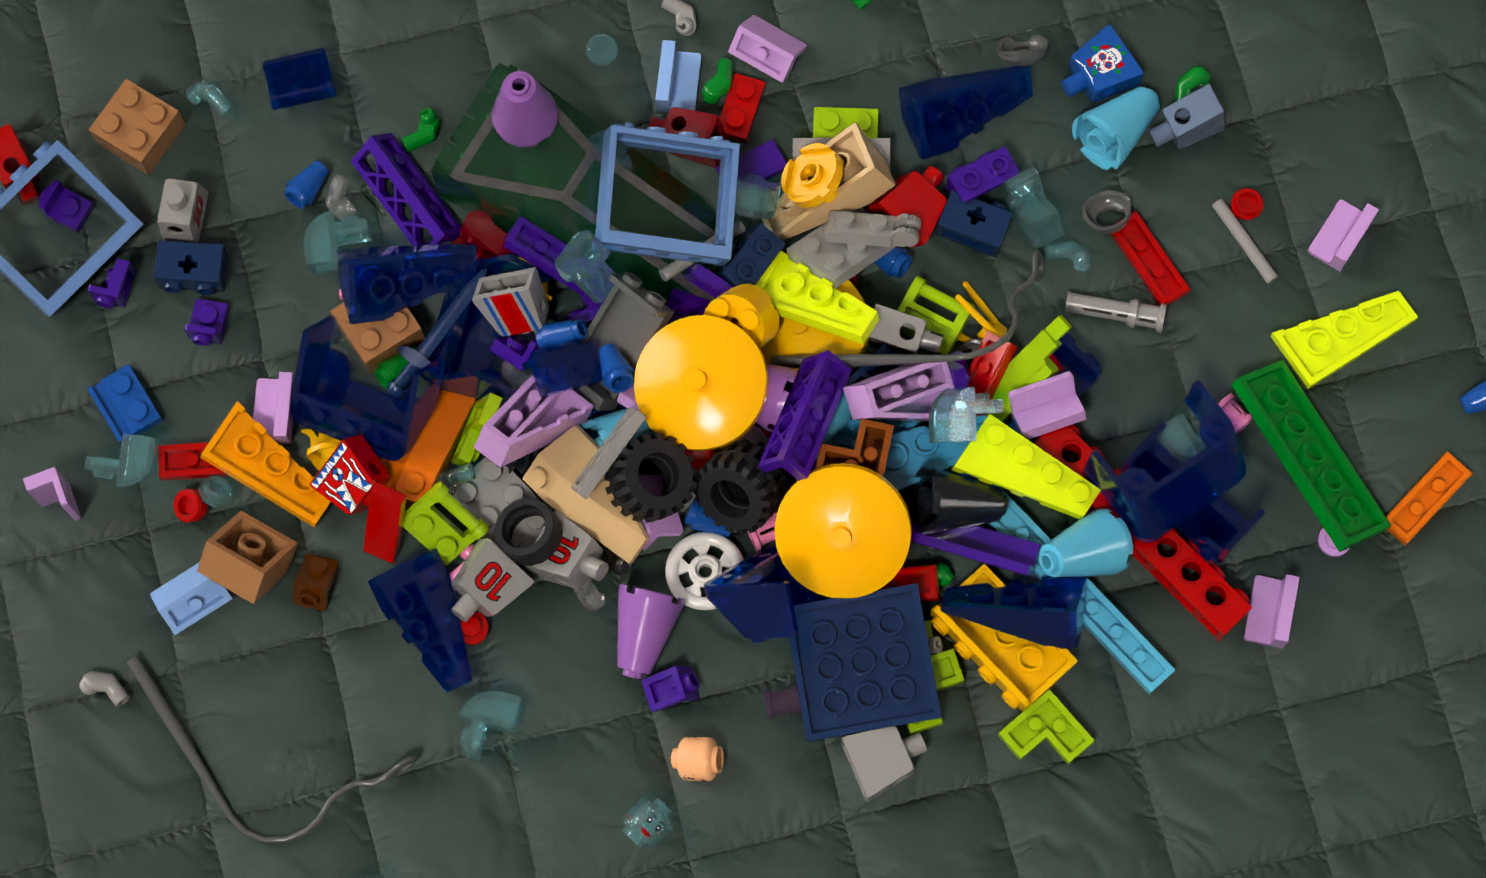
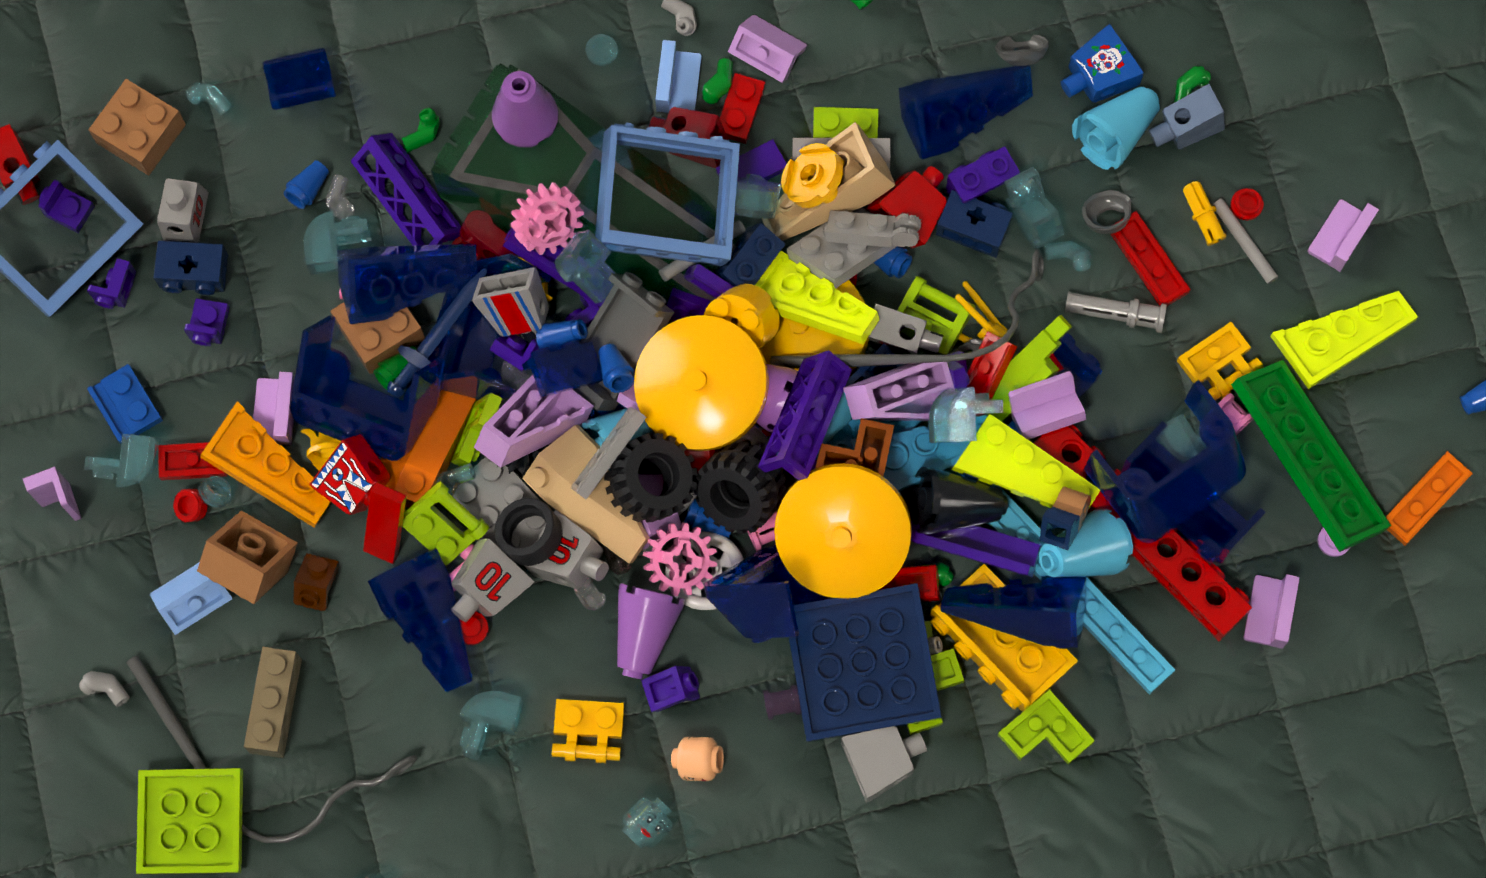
(189, 821): none -> lime plate
(272, 702): none -> dark tan brick
(548, 220): none -> bright pink gear
(588, 719): none -> yellow plate
(676, 574): none -> bright pink gear
(1066, 513): none -> leg
(1204, 213): none -> yellow axle
(1216, 353): none -> yellow plate

